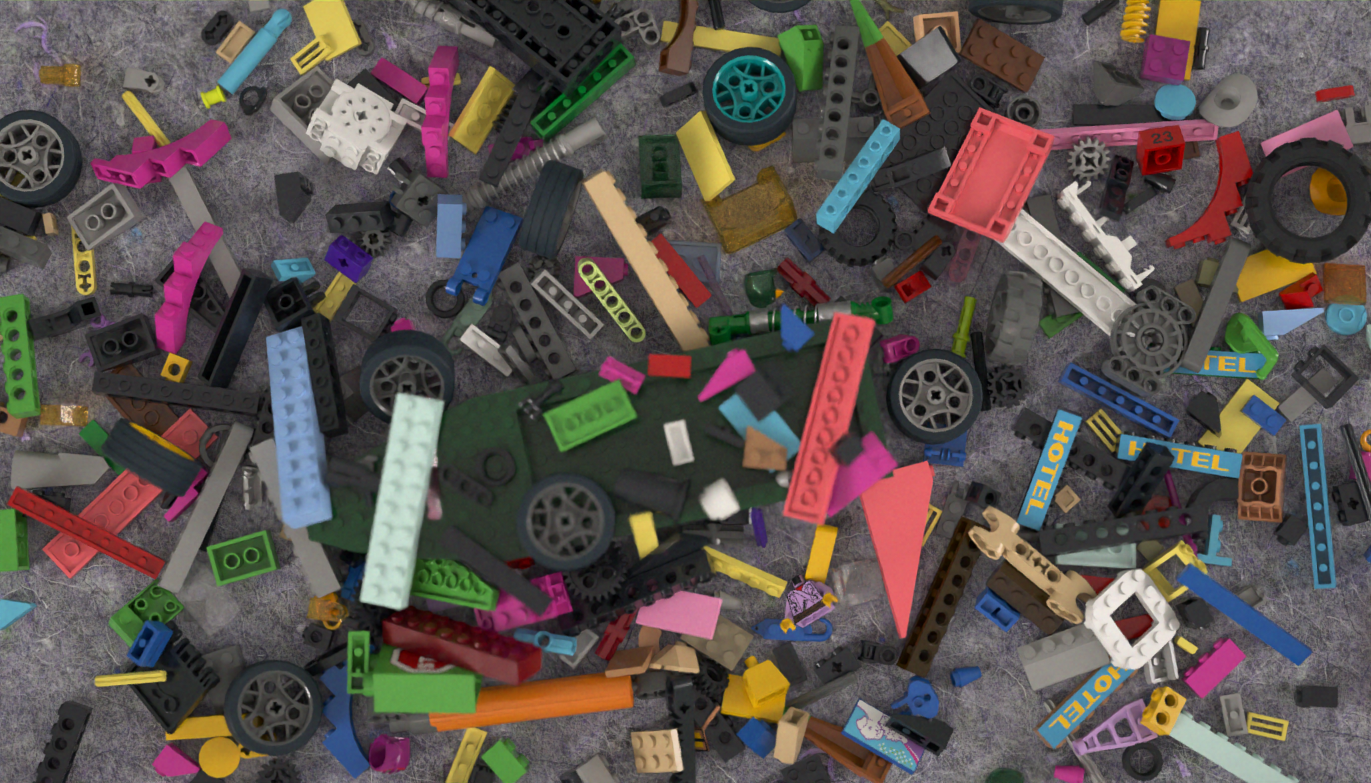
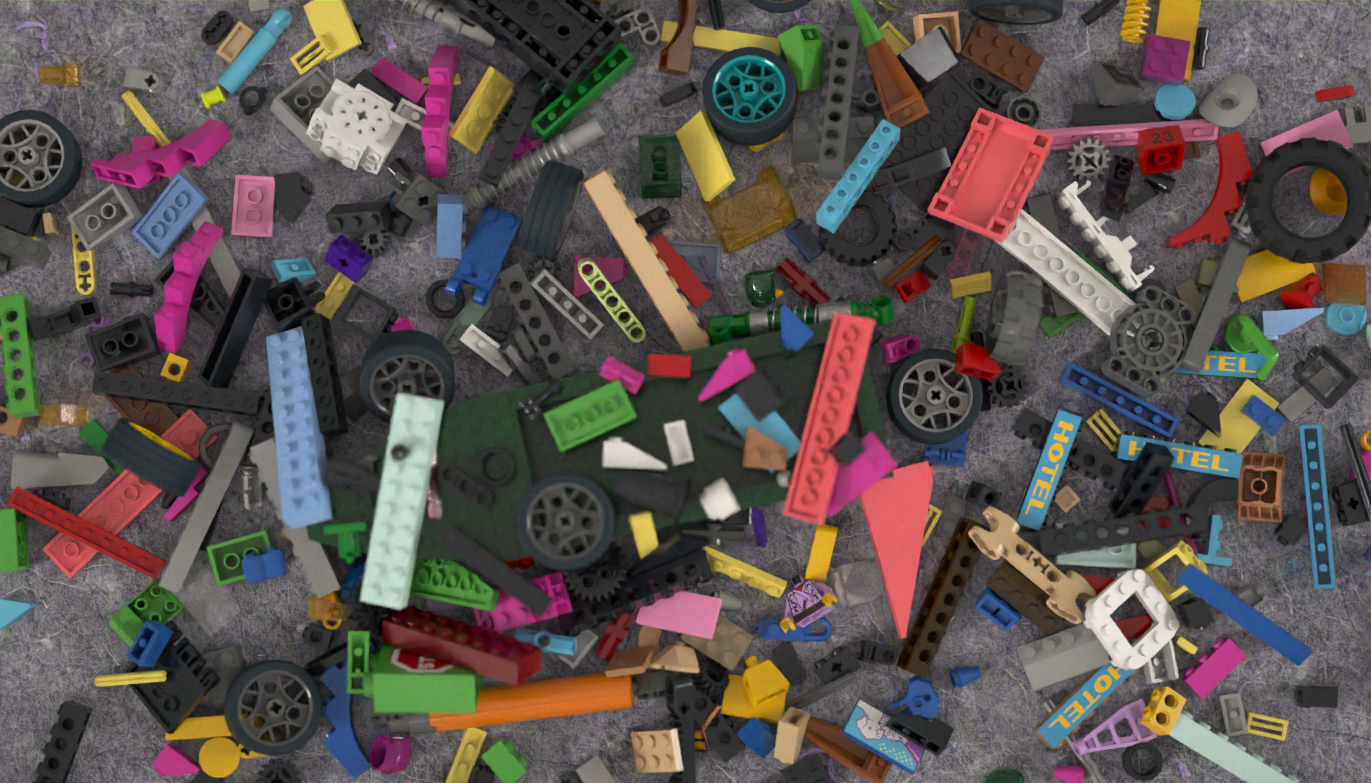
(170, 215): none -> medium blue tile
(253, 206): none -> bright pink plate
(264, 566): none -> blue brick
(348, 538): none -> green piece
(401, 449): none -> black hinge
(622, 455): none -> white slope
(971, 285): none -> light yellow tile
(975, 362): none -> red slope

